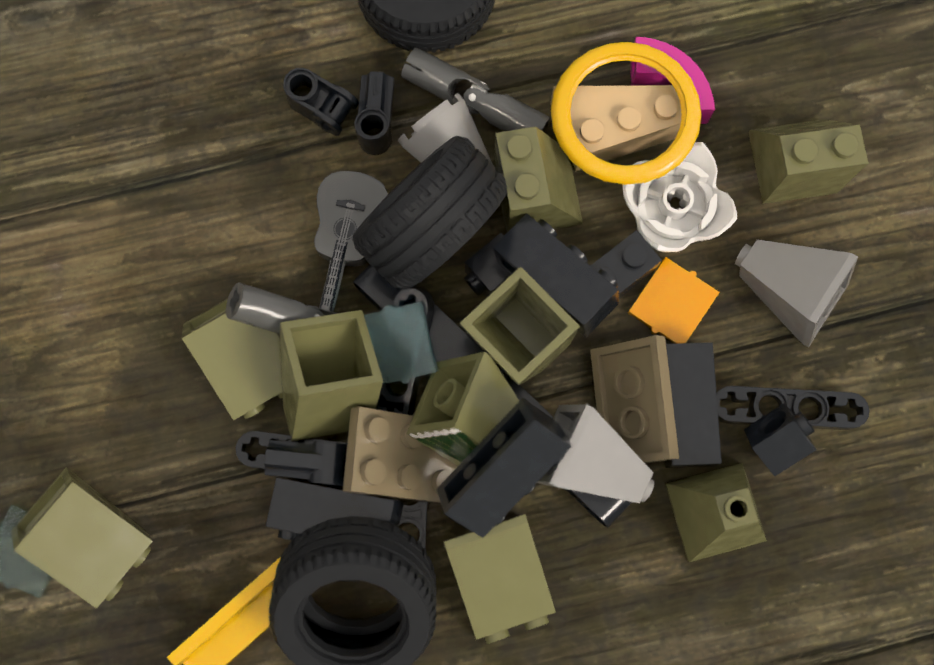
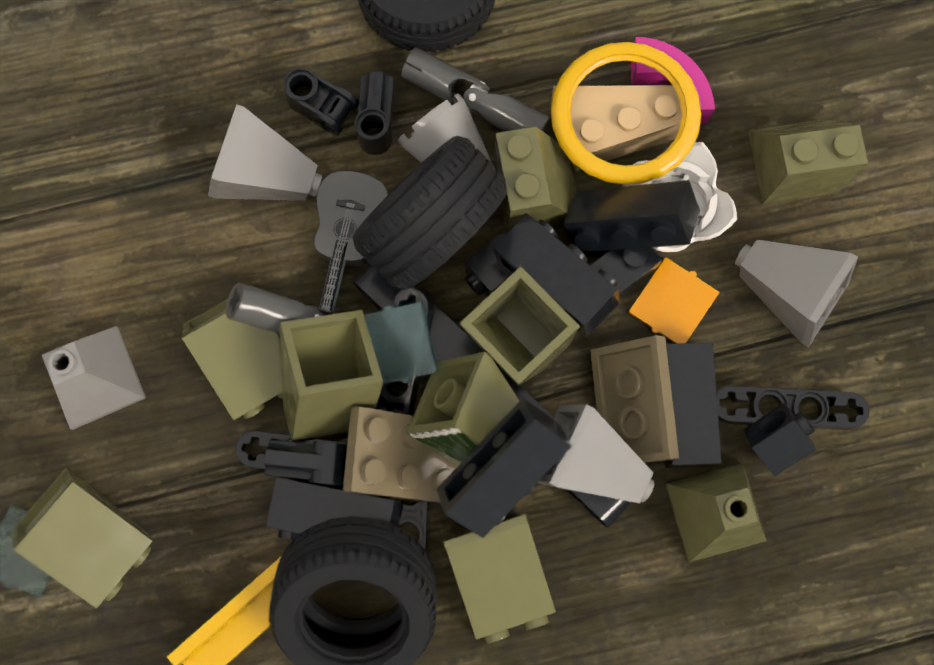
(93, 377): none -> light grey slope
(261, 164): none -> light grey slope
(633, 216): none -> black brick

